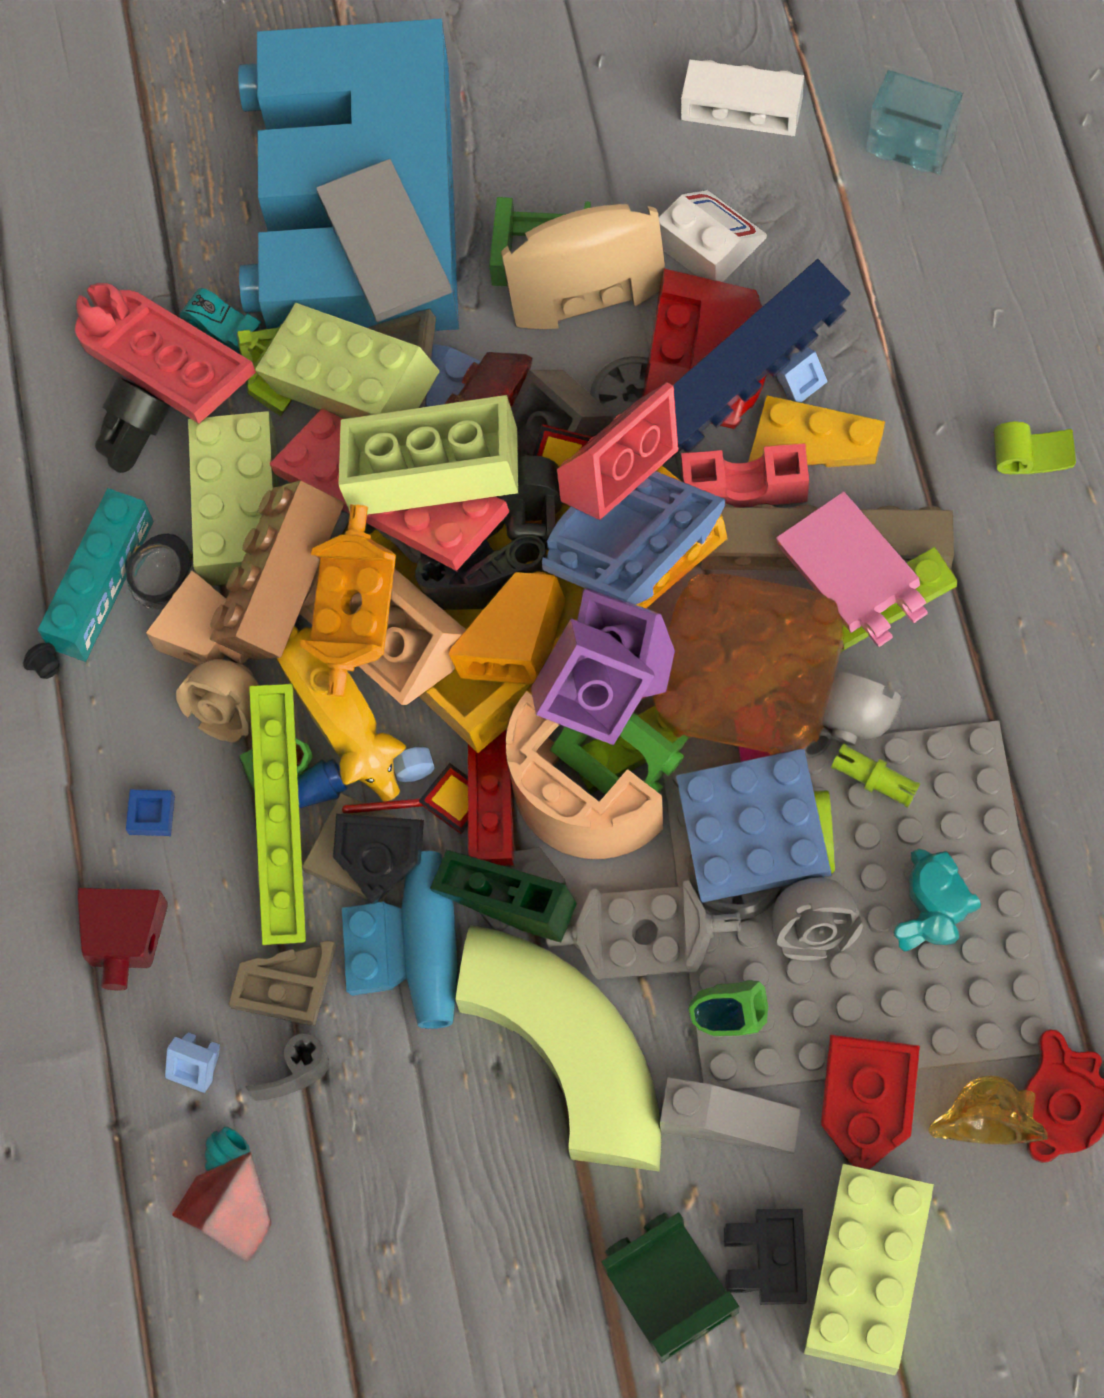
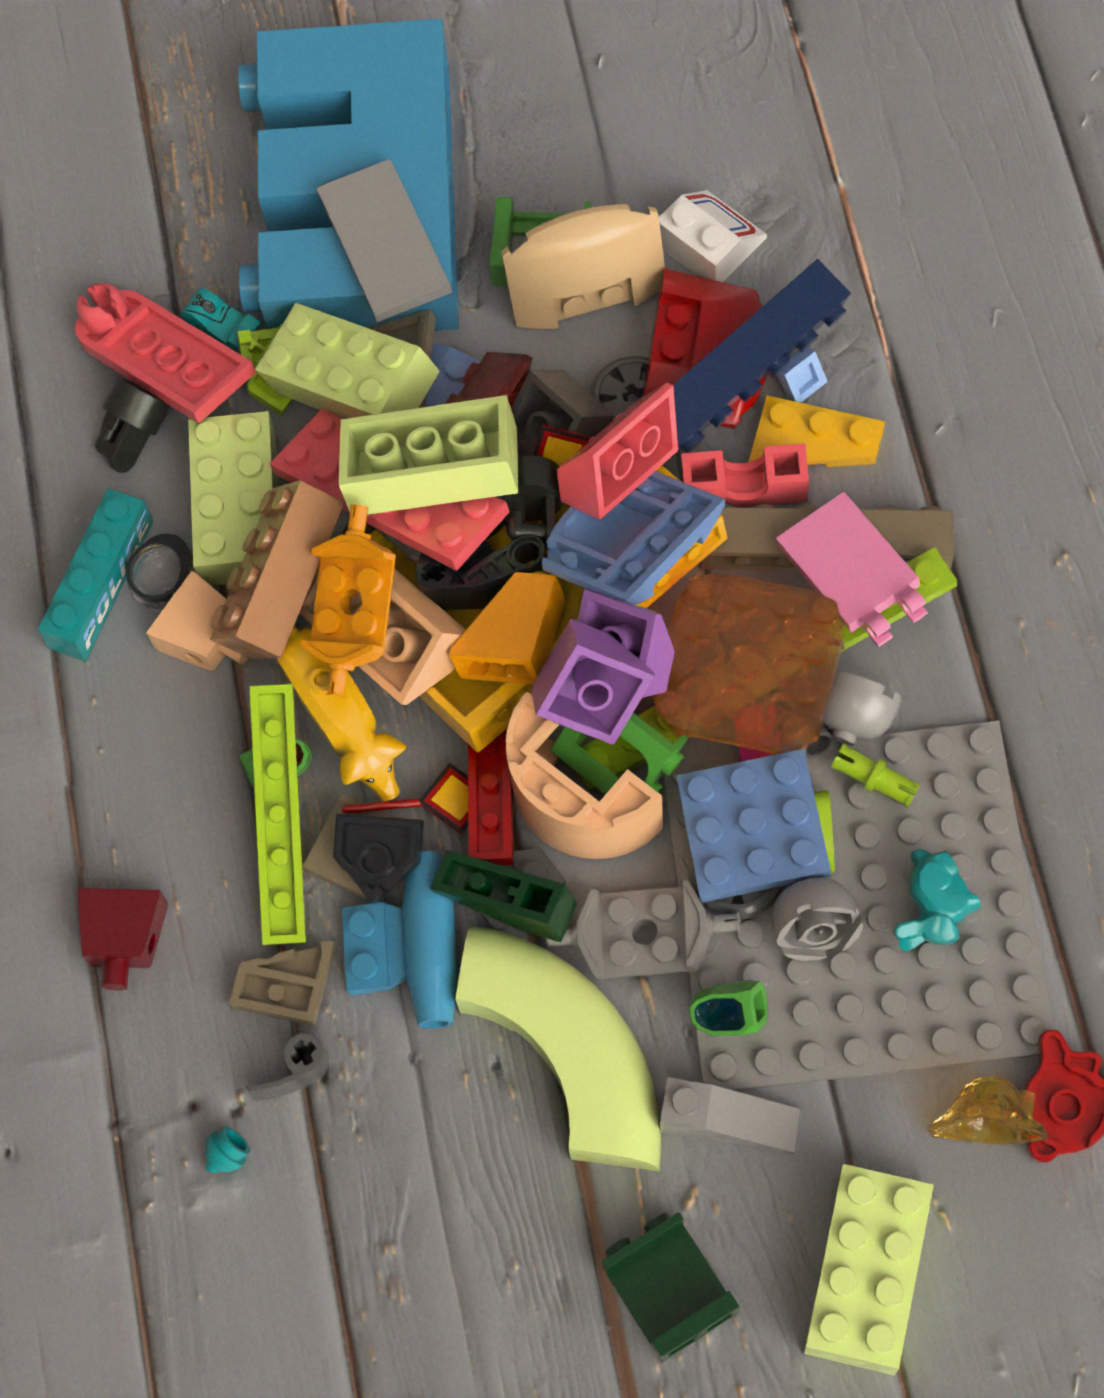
(42, 660): black piece -> none
(150, 812): blue plate -> none
(191, 1063): light blue tile -> none
(219, 698): tan cylinder -> none
(228, 1206): clear red slope -> none
(320, 783): blue cone -> none
(413, 764): light blue tile -> none
(742, 97): white brick -> none
(779, 1254): black plate -> none
(869, 1097): red tile -> none
(914, 122): clear light blue piece -> none
(1028, 453): lime panel -> none

